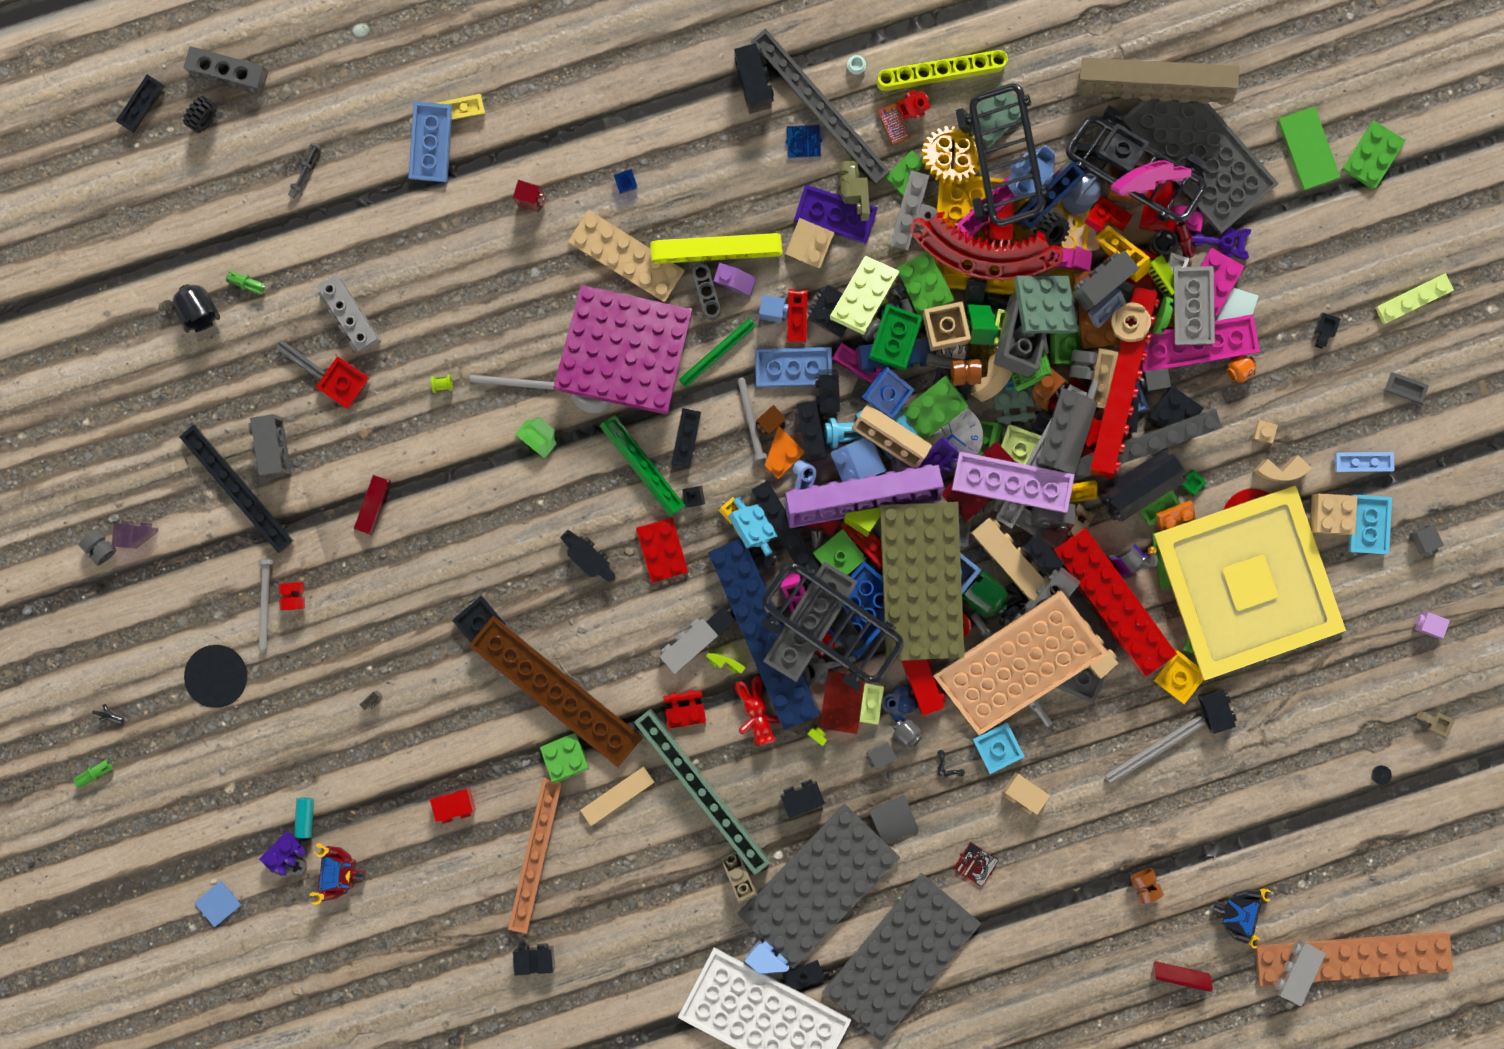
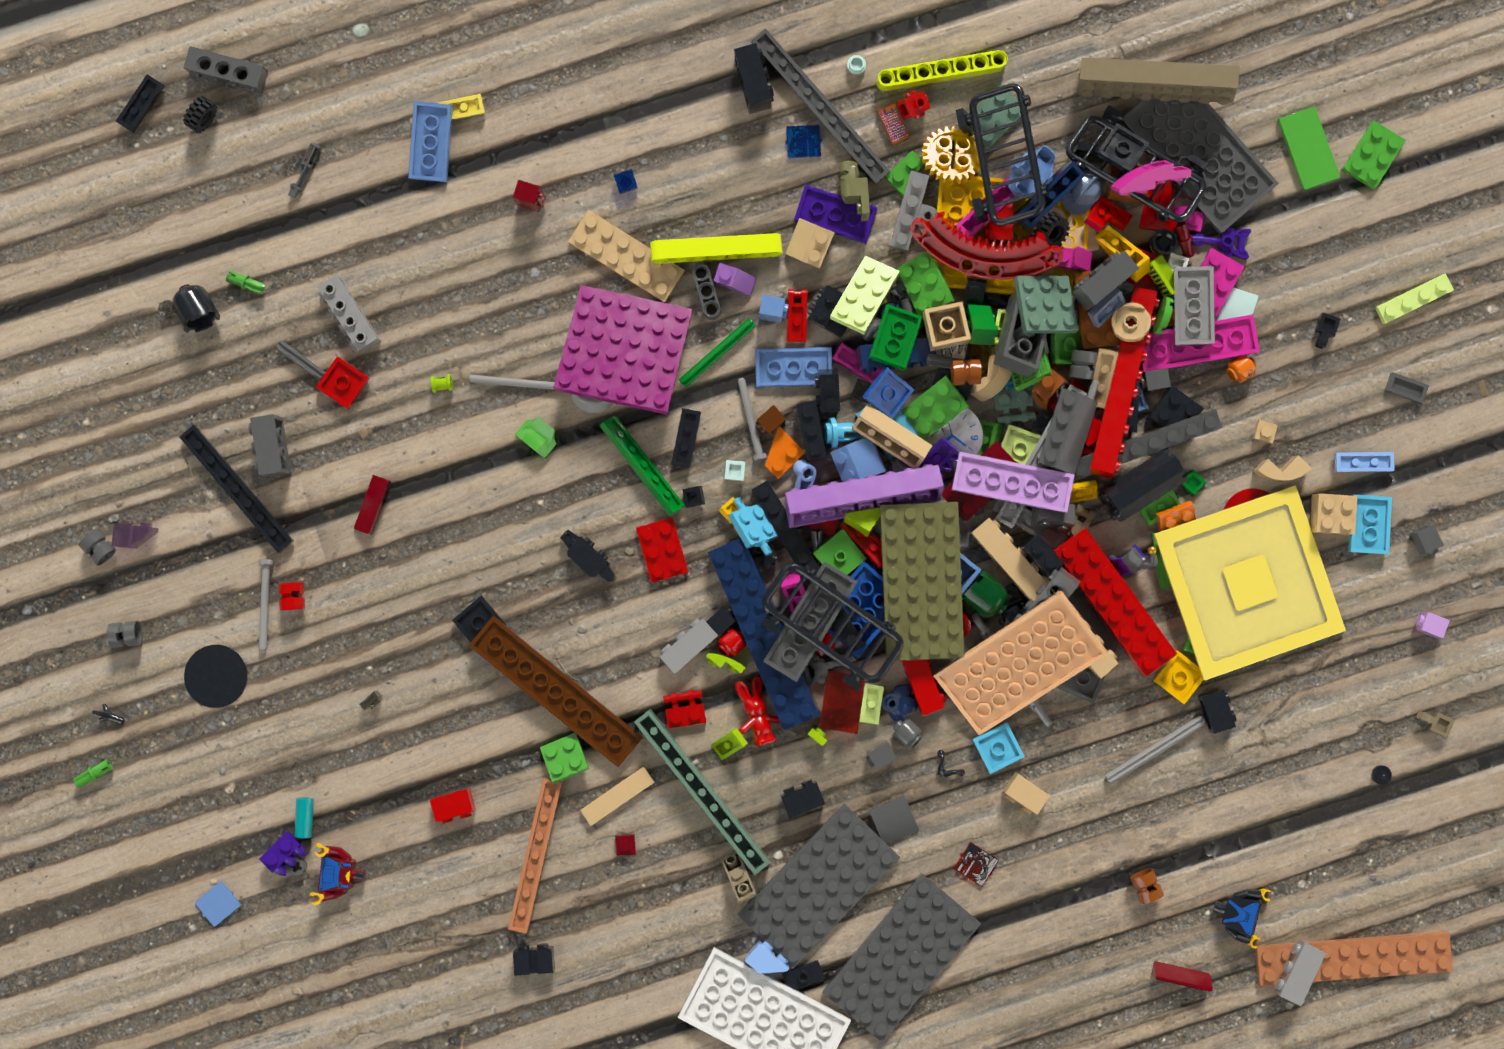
(121, 634): none -> dark grey wheel
(625, 844): none -> dark red plate
(729, 743): none -> lime slope
(731, 643): none -> red head
(734, 470): none -> light aqua plate

